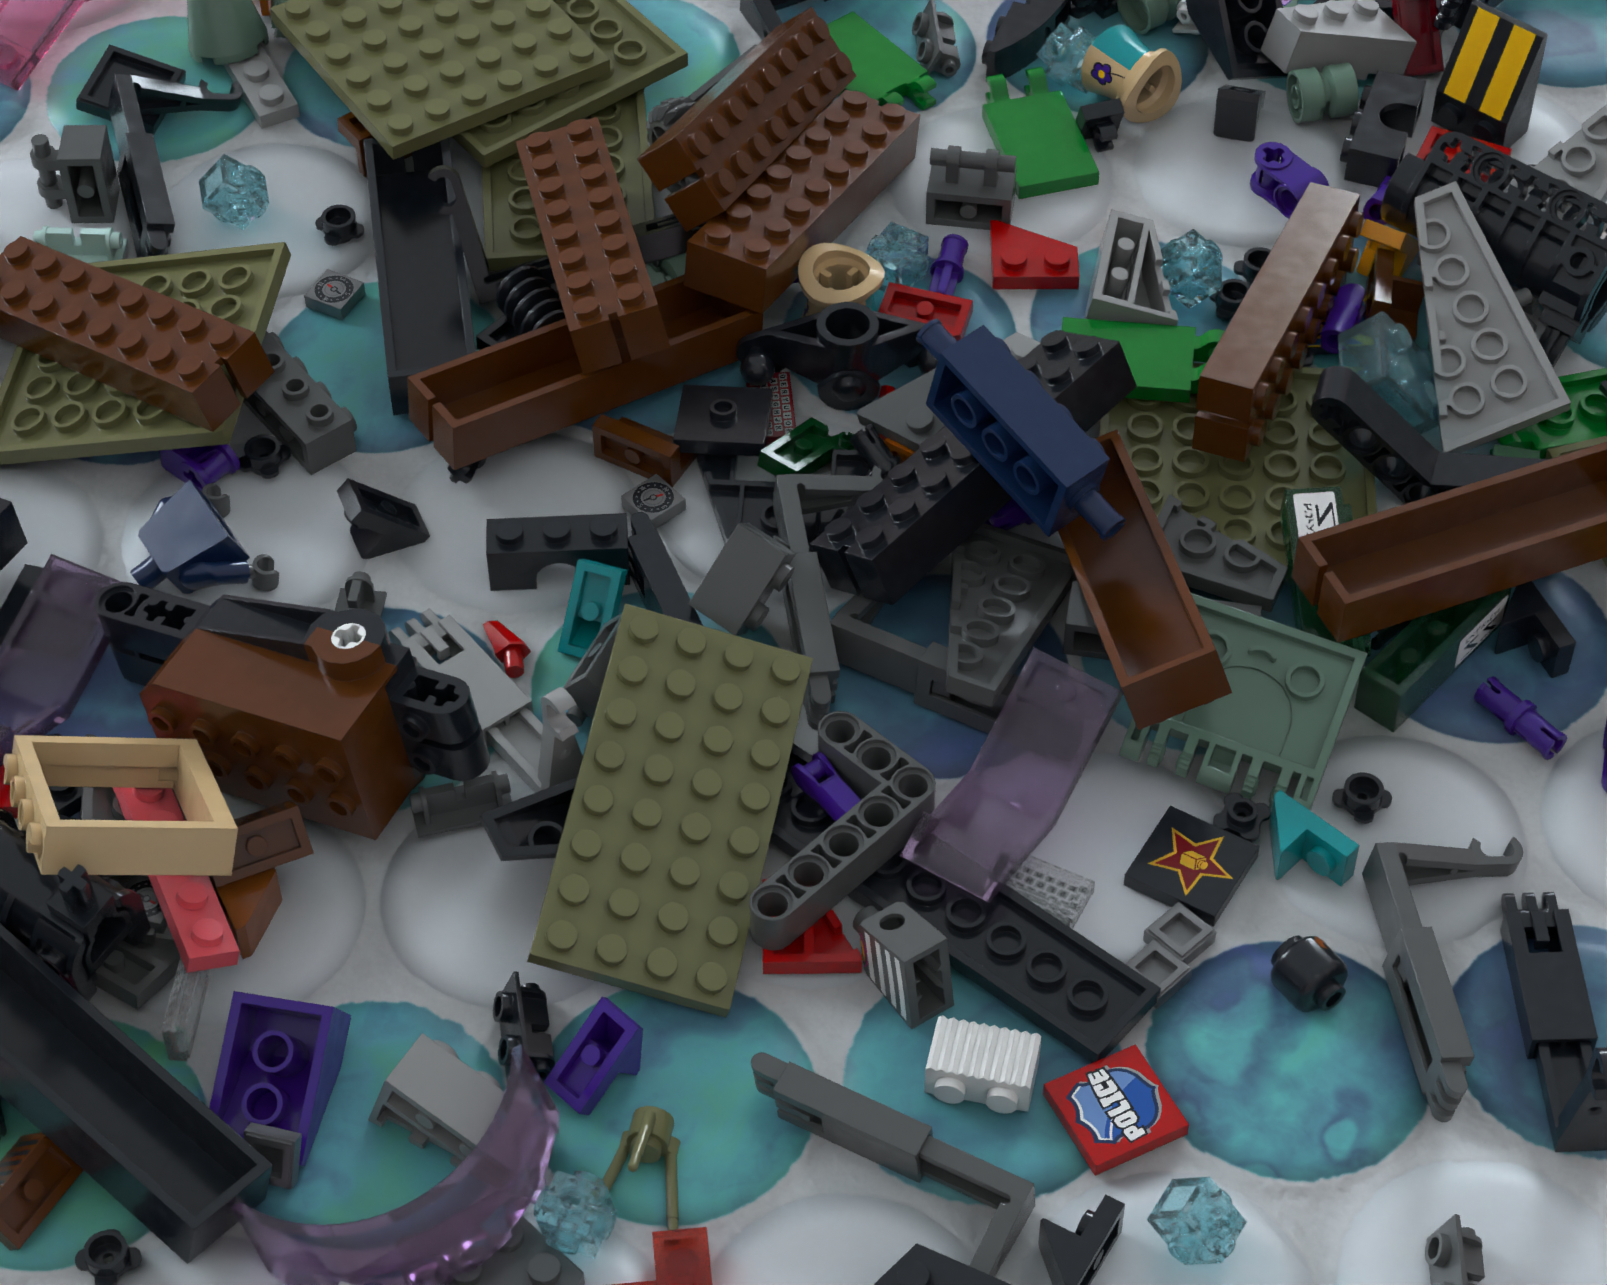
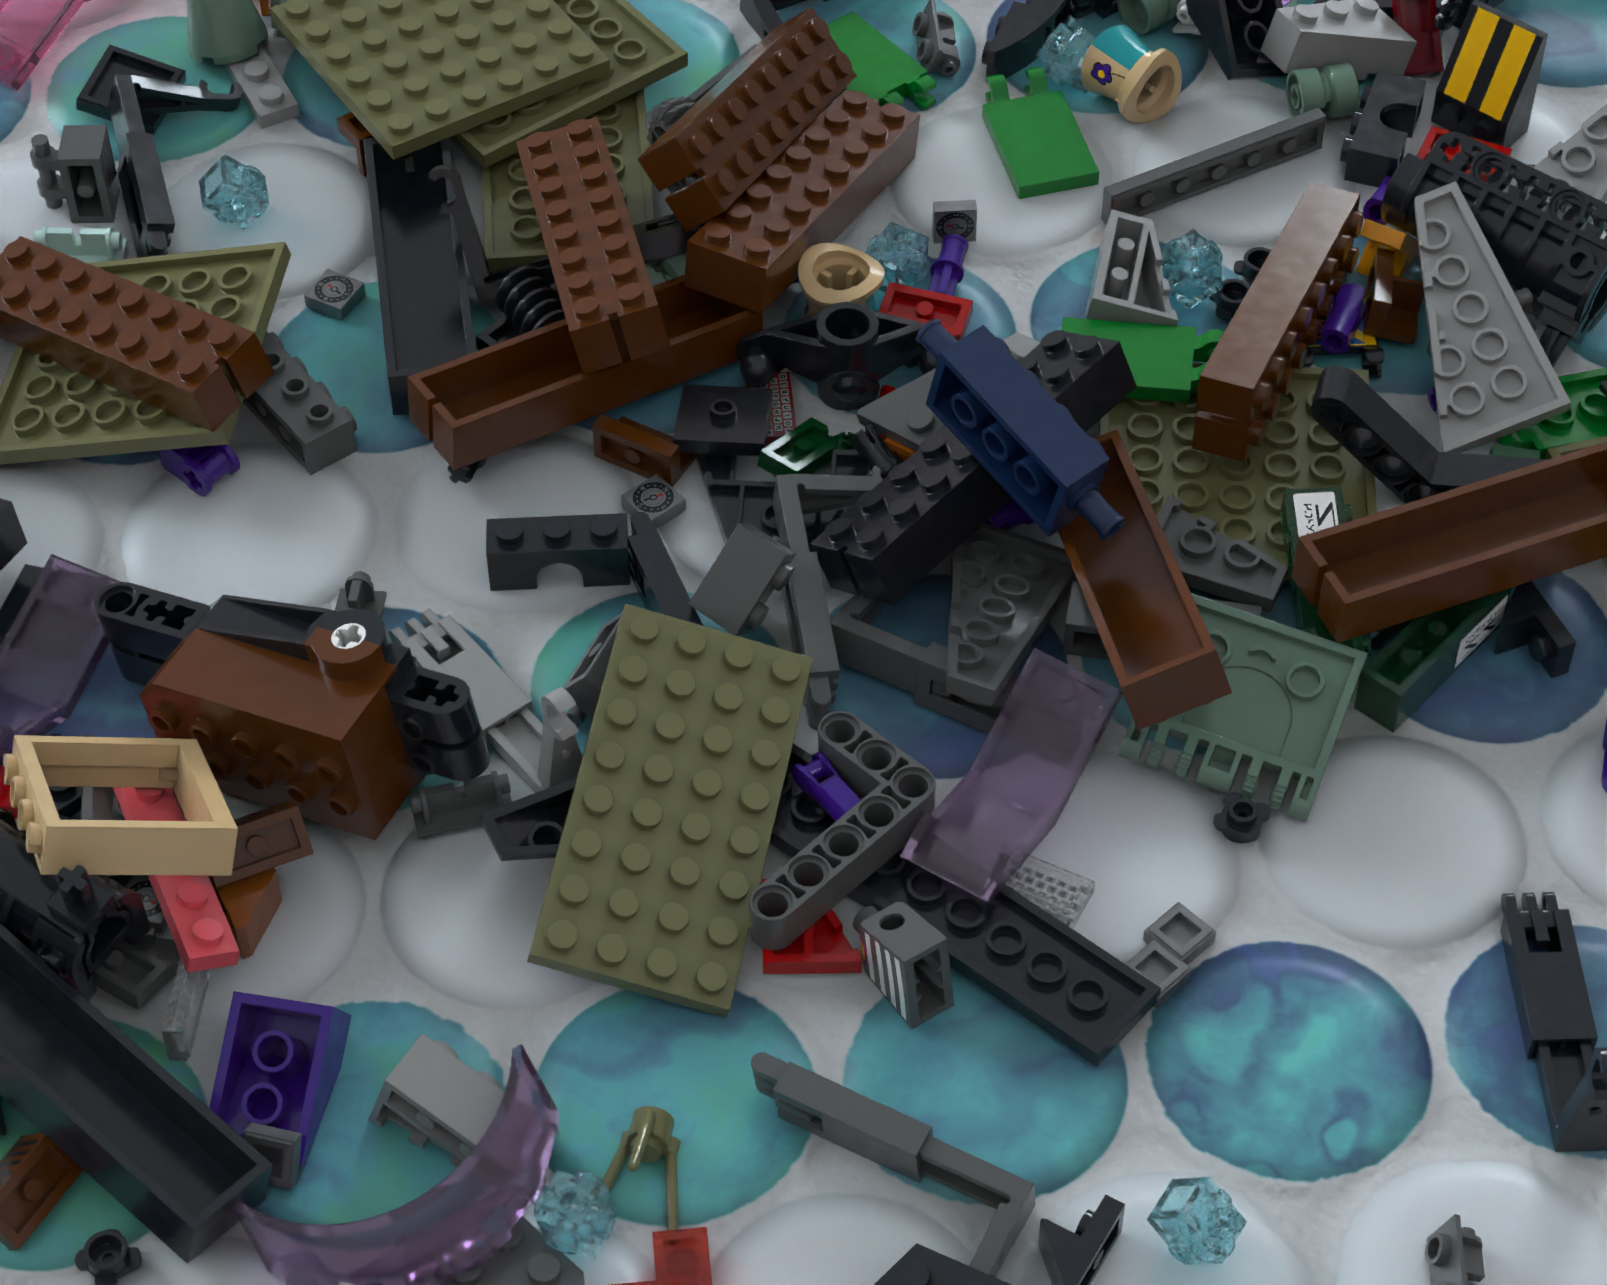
(196, 546): dark blue torso -> none
(264, 456): black plate -> none
(339, 225): black plate -> none
(380, 520): black slope -> none
(507, 648): red bar -> none
(519, 1012): black hinge -> none
(591, 603): teal slope -> none
(599, 1051): dark purple slope -> none
(954, 218): none -> flat silver tile
(970, 188): dark grey brick -> none
(982, 1065): white brick -> none
(1031, 260): red wing -> none
(1101, 122): black tile -> none
(1115, 1109): tile -> none
(1191, 865): black tile -> none
(1216, 166): none -> dark grey tile
(1237, 112): black slope -> none
(1282, 179): dark purple piece -> none
(1303, 835): teal slope -> none
(1309, 973): black head -> none
(1362, 786): black plate -> none
(1393, 368): clear light blue brick -> none
(1414, 961): dark grey hinge -> none
(1520, 717): dark purple pin -> none

